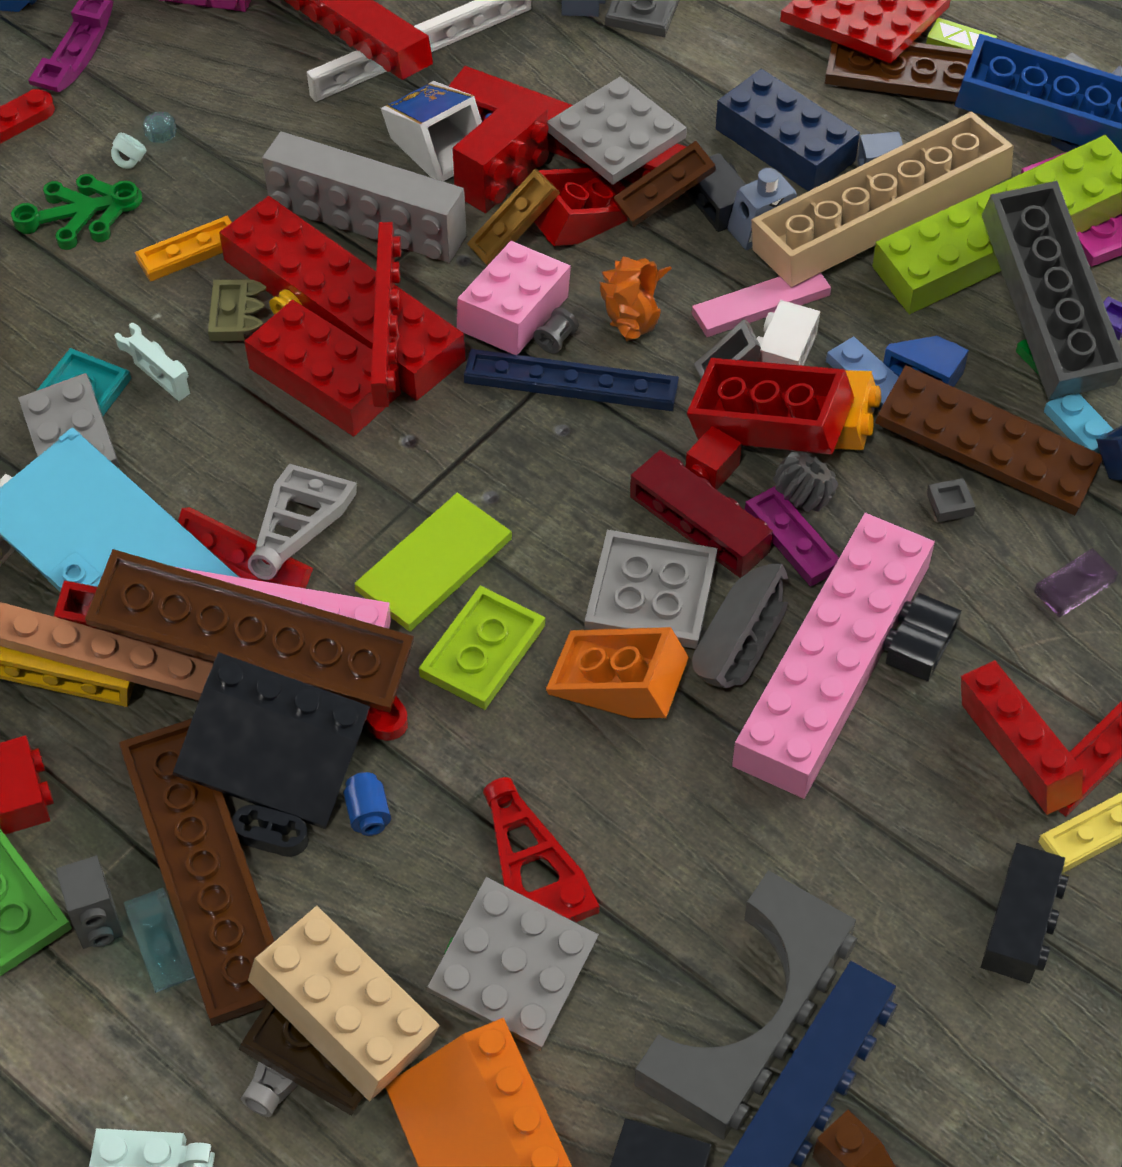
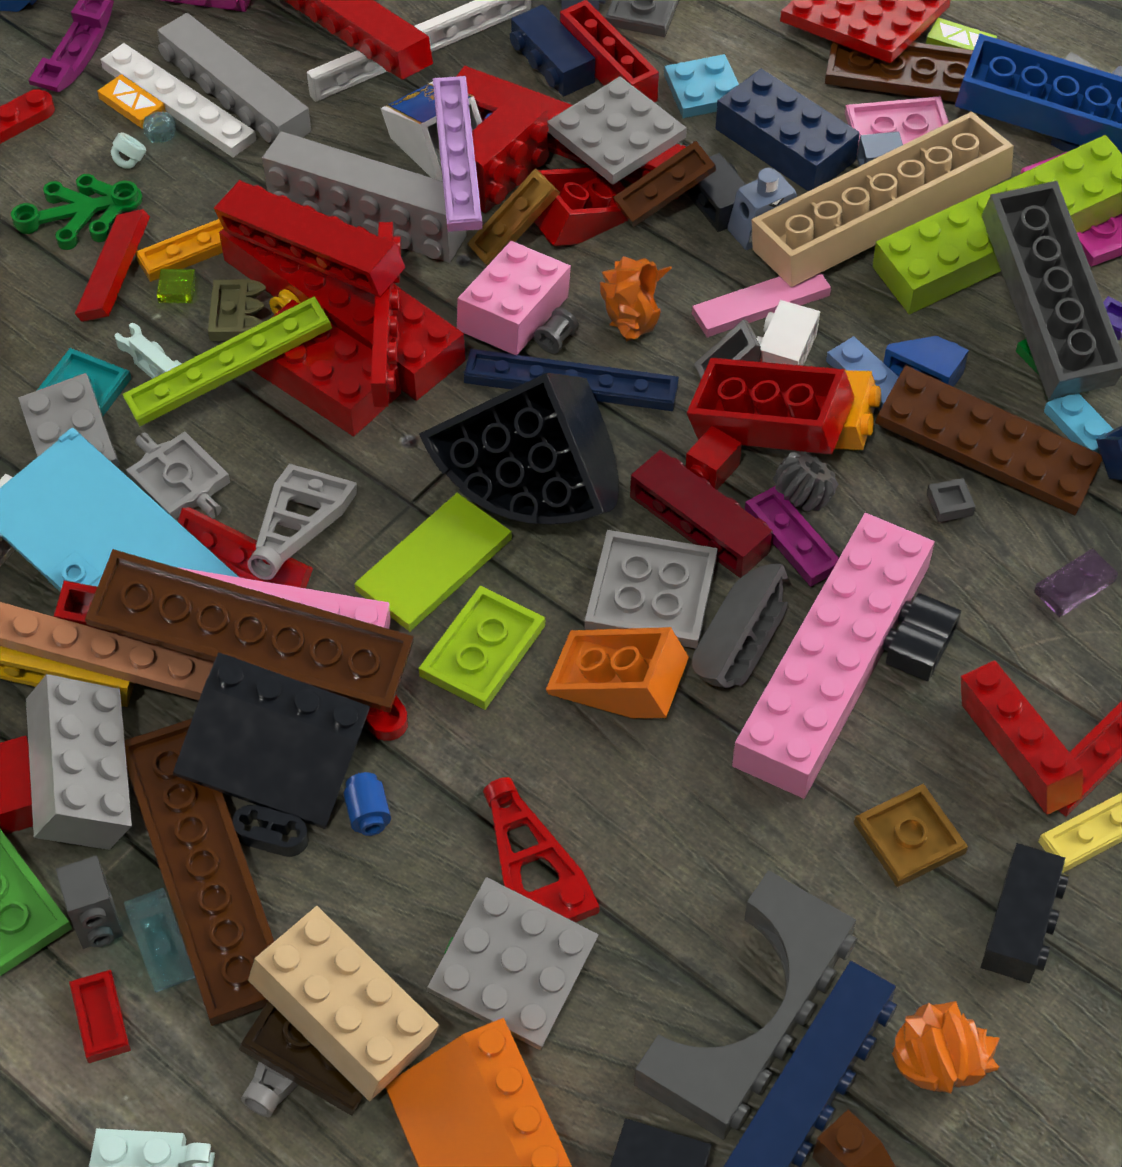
(77, 763): none -> light grey brick
(99, 1016): none -> red tile
(112, 265): none -> red tile
(130, 100): none -> light orange tile
(176, 286): none -> clear neon green tile
(178, 474): none -> light grey plate
(181, 100): none -> white plate
(227, 361): none -> lime tile
(232, 79): none -> light grey brick
(310, 237): none -> red brick
(457, 154): none -> lavender tile
(531, 452): none -> black brick
(552, 50): none -> dark blue brick
(611, 50): none -> red brick
(700, 84): none -> medium azure plate
(908, 117): none -> bright pink tile
(910, 835): none -> pearl gold tile
(943, 1049): none -> orange hair

